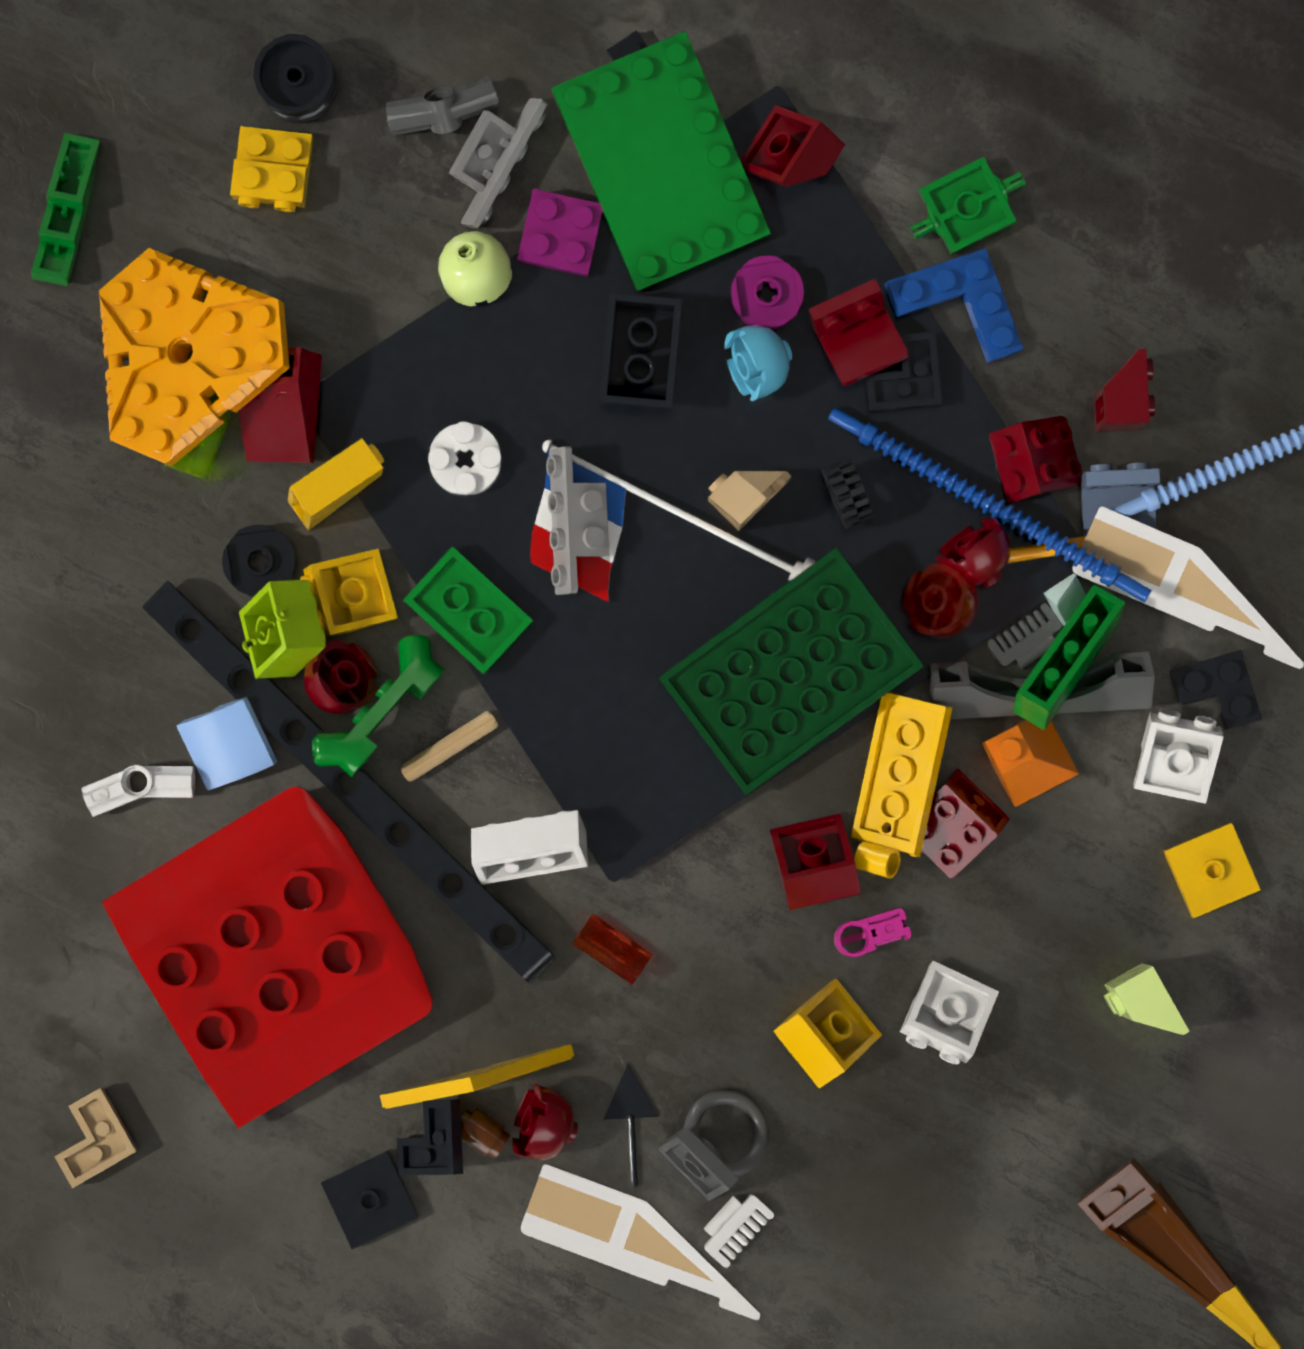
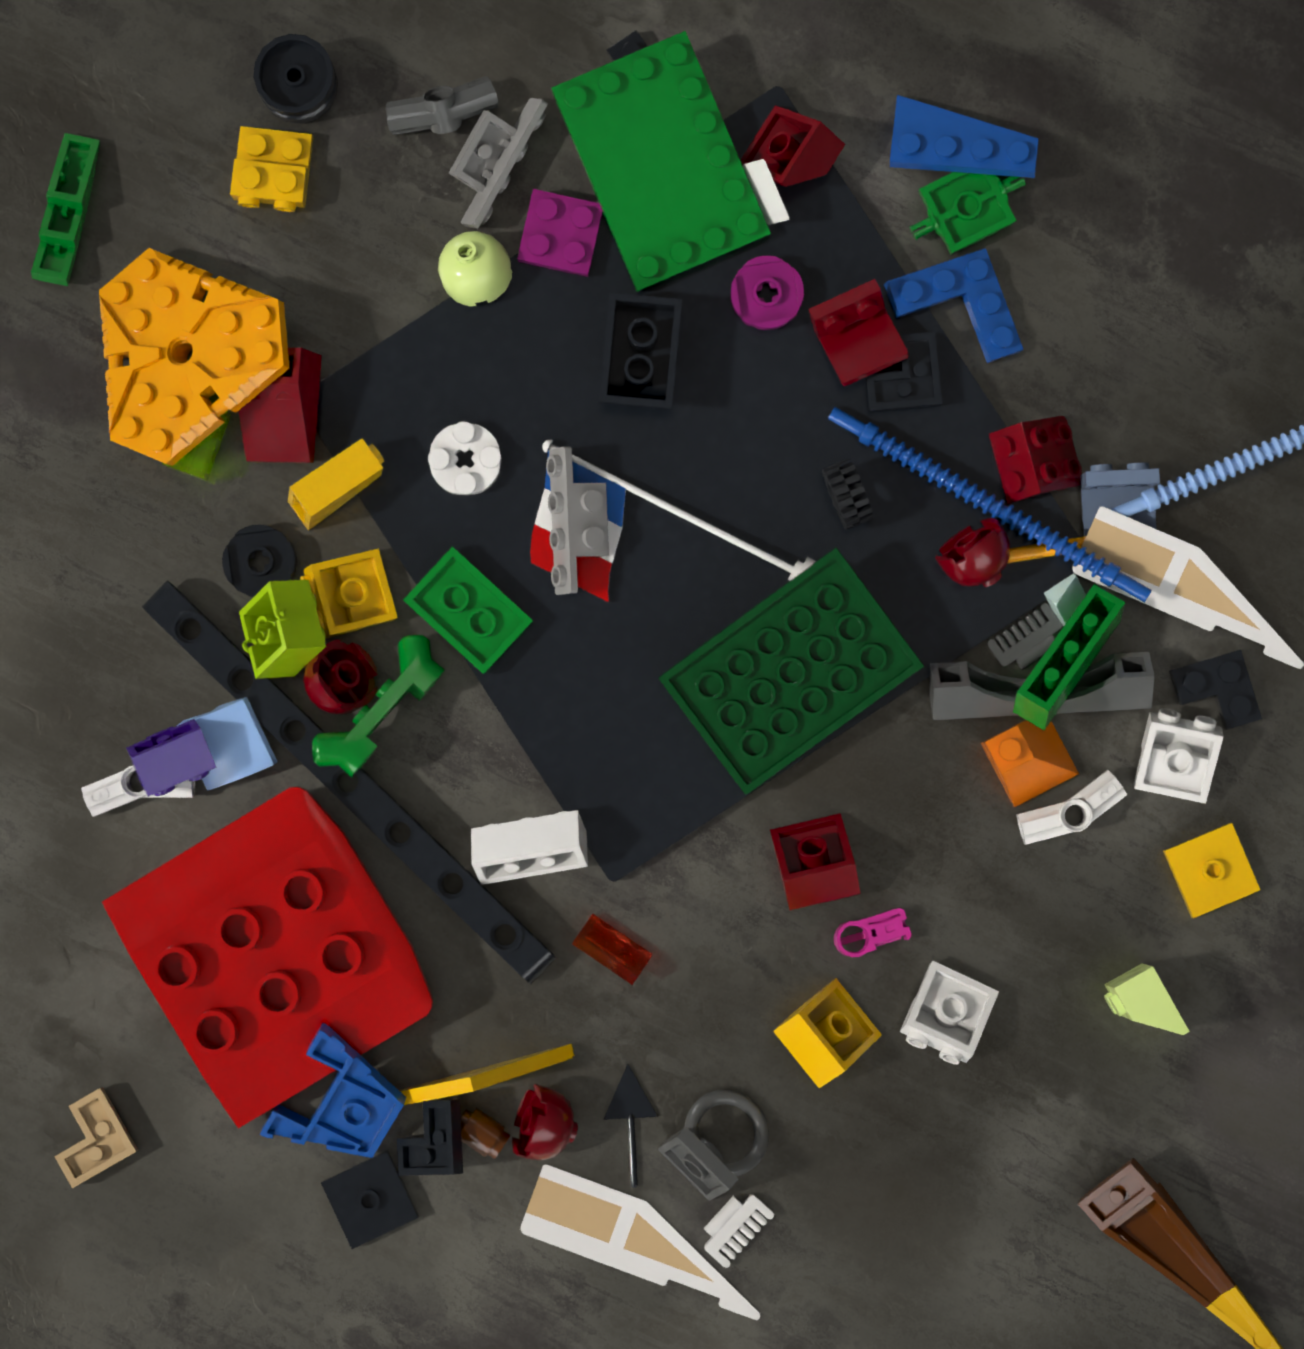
(171, 758): none -> dark purple brick
(354, 1109): none -> blue wing
(449, 746): tan axle -> none
(745, 493): tan slope -> none
(758, 360): medium azure cylinder -> none
(765, 191): none -> white sticker
(899, 782): yellow hinge -> none
(939, 603): clear red cylinder -> none
(951, 142): none -> blue wing
(960, 824): dark red bracket -> none
(1051, 821): none -> white piece
(1125, 399): dark red slope -> none

